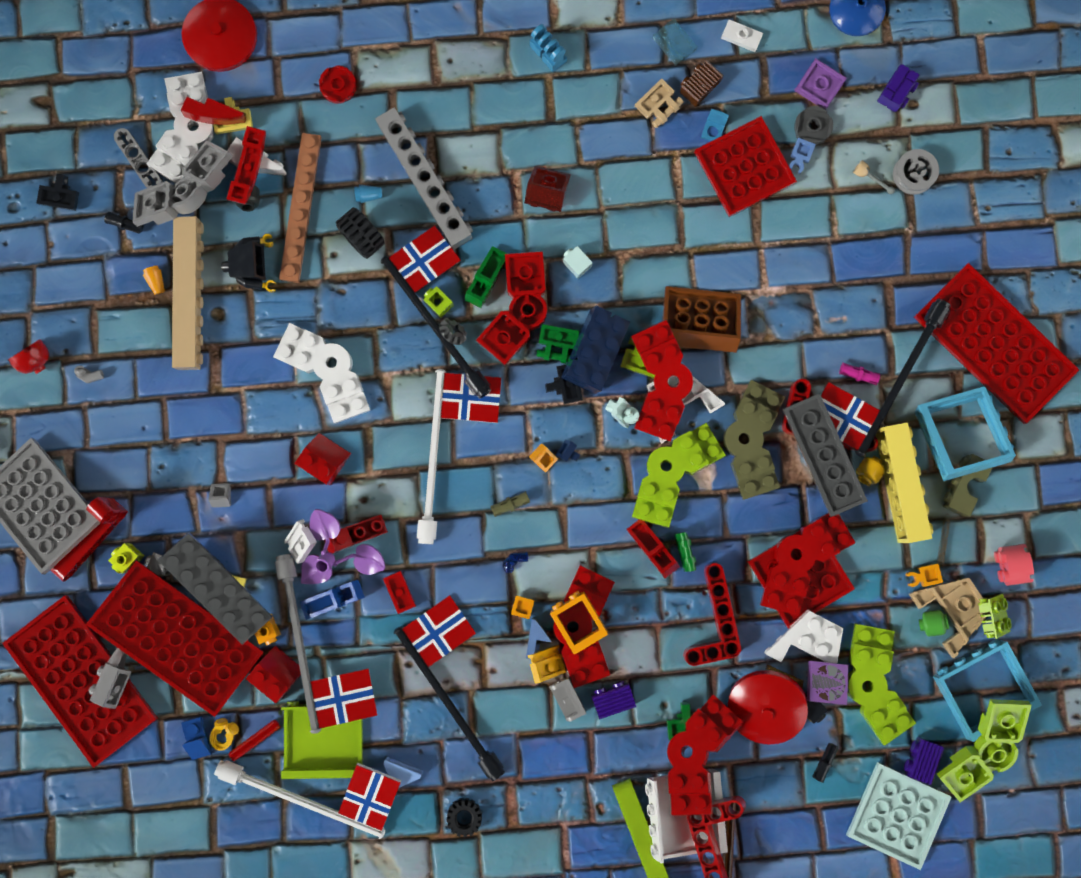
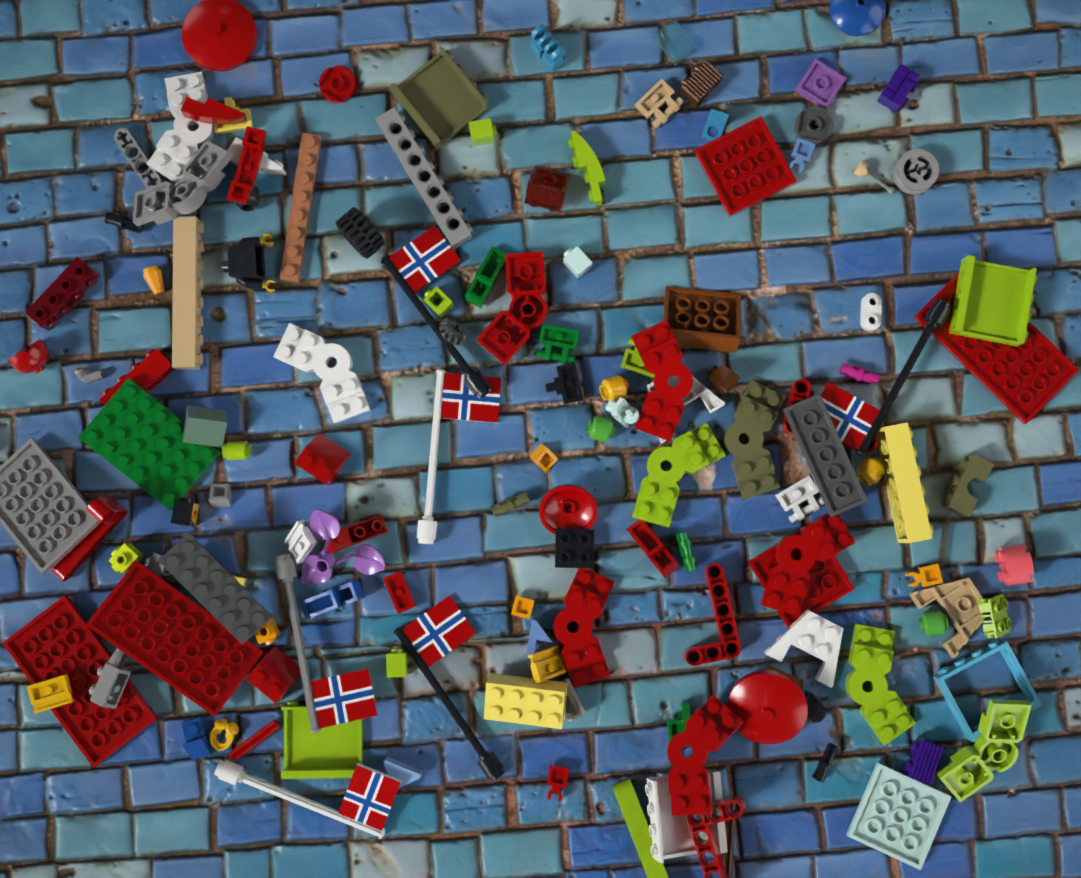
(50, 693): none -> yellow plate
(58, 194): black hinge -> none
(63, 294): none -> dark red brick
(146, 373): none -> red brick
(147, 444): none -> green plate
(185, 512): none -> black brick
(205, 426): none -> sand green slope
(236, 450): none -> lime brick
(367, 193): dark azure cone -> none
(397, 663): none -> lime brick
(440, 99): none -> olive panel
(469, 828): black tyre -> none
(482, 132): none -> lime brick
(510, 562): clear blue arm -> none
(524, 701): none -> light yellow brick
(557, 779): none -> red plate
(567, 451): dark blue tile -> none
(574, 548): none -> black hinge
(579, 515): none -> red dish
(587, 161): none -> lime slope
(588, 639): light orange window -> none
(595, 349): dark blue piece -> none
(600, 428): none -> bright green head
(613, 700): dark purple brick -> none
(614, 388): none -> yellow head
(722, 378): none -> reddish brown slope
(742, 35): white plate -> none
(796, 494): none -> white plate
(827, 683): tile -> none
(870, 311): none -> white plate
(936, 445): medium azure window -> none
(993, 302): none -> lime panel

